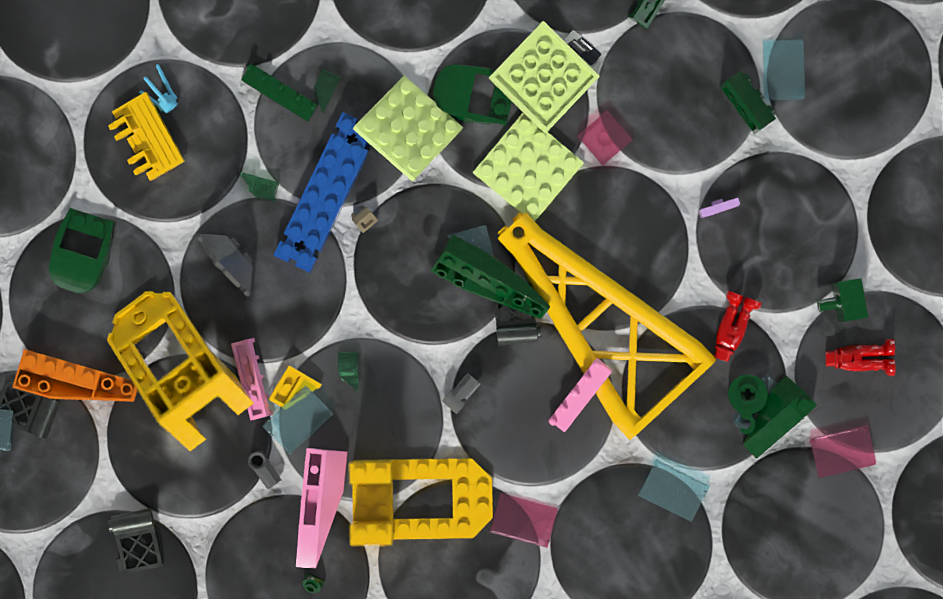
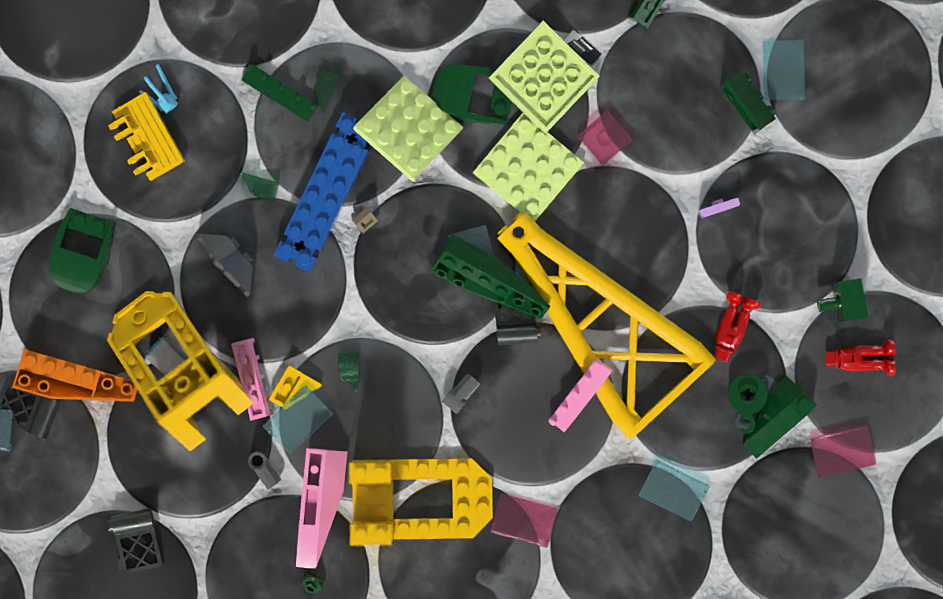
(166, 355): none -> flat silver piece

